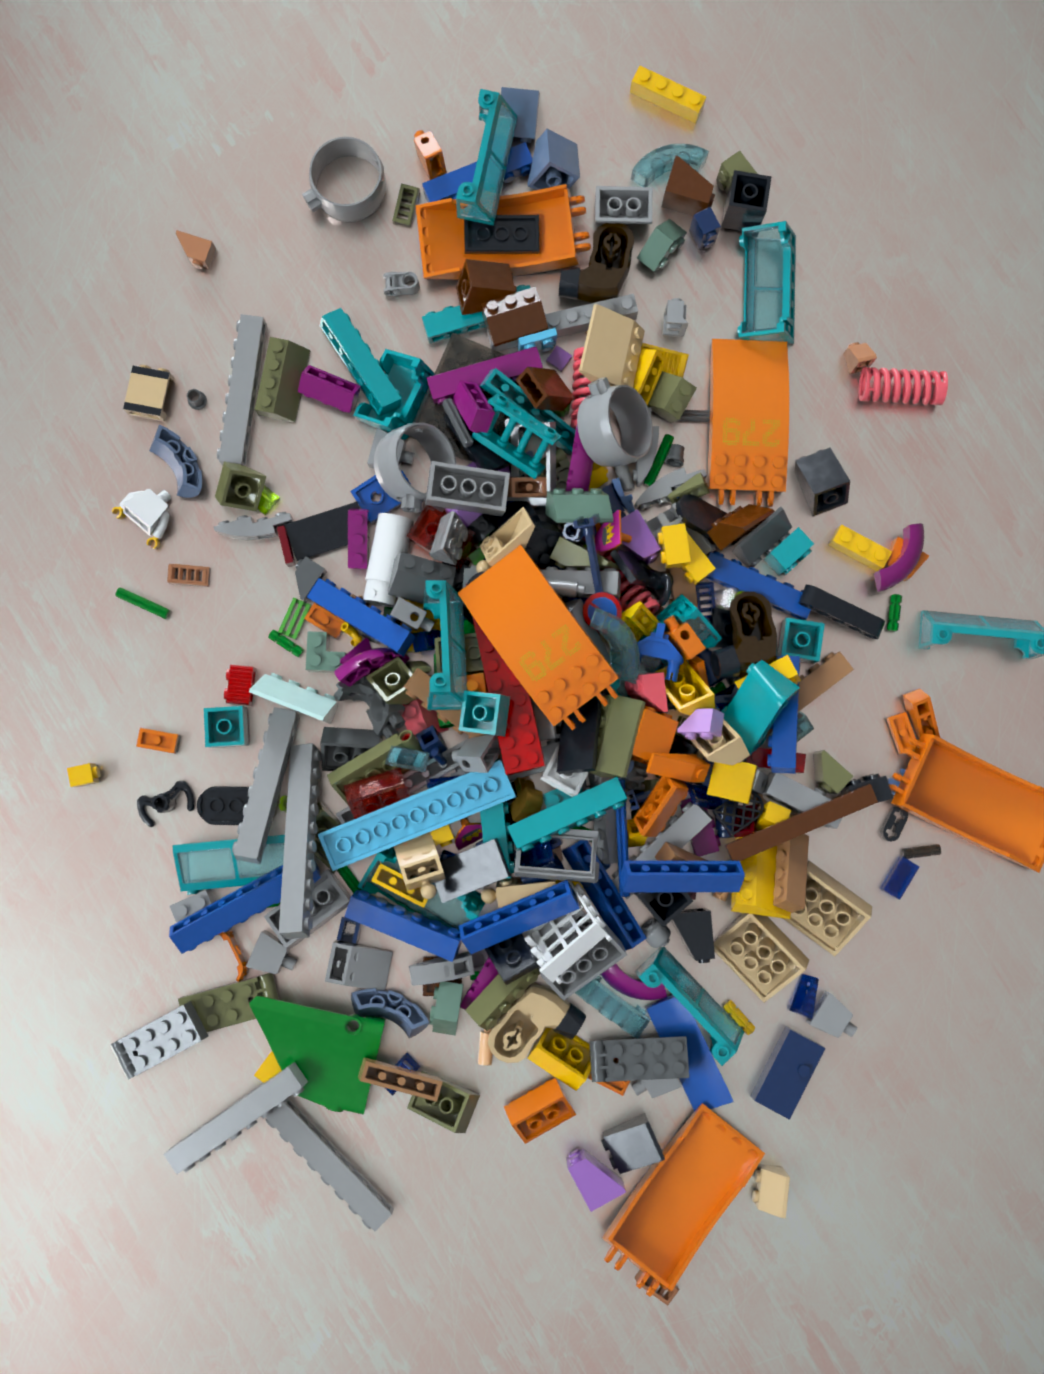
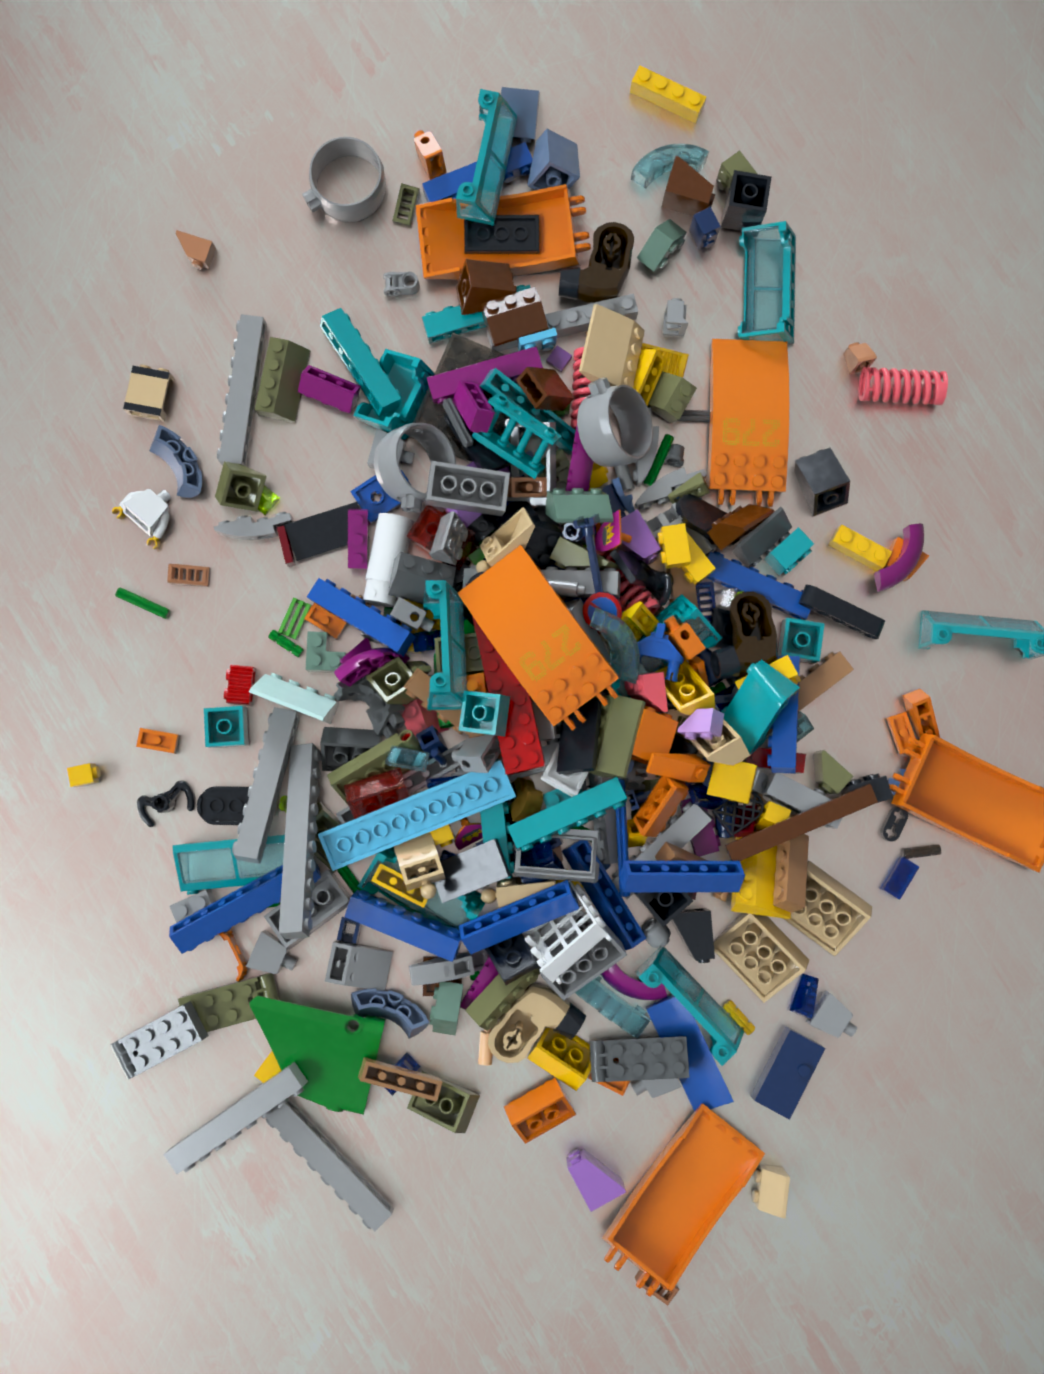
(198, 404): dark grey piece -> none
(307, 575): dark grey slope -> none
(352, 632): yellow arm -> none
(623, 204): light grey slope -> none
(632, 1145): slope -> none
(894, 612): green axle -> none

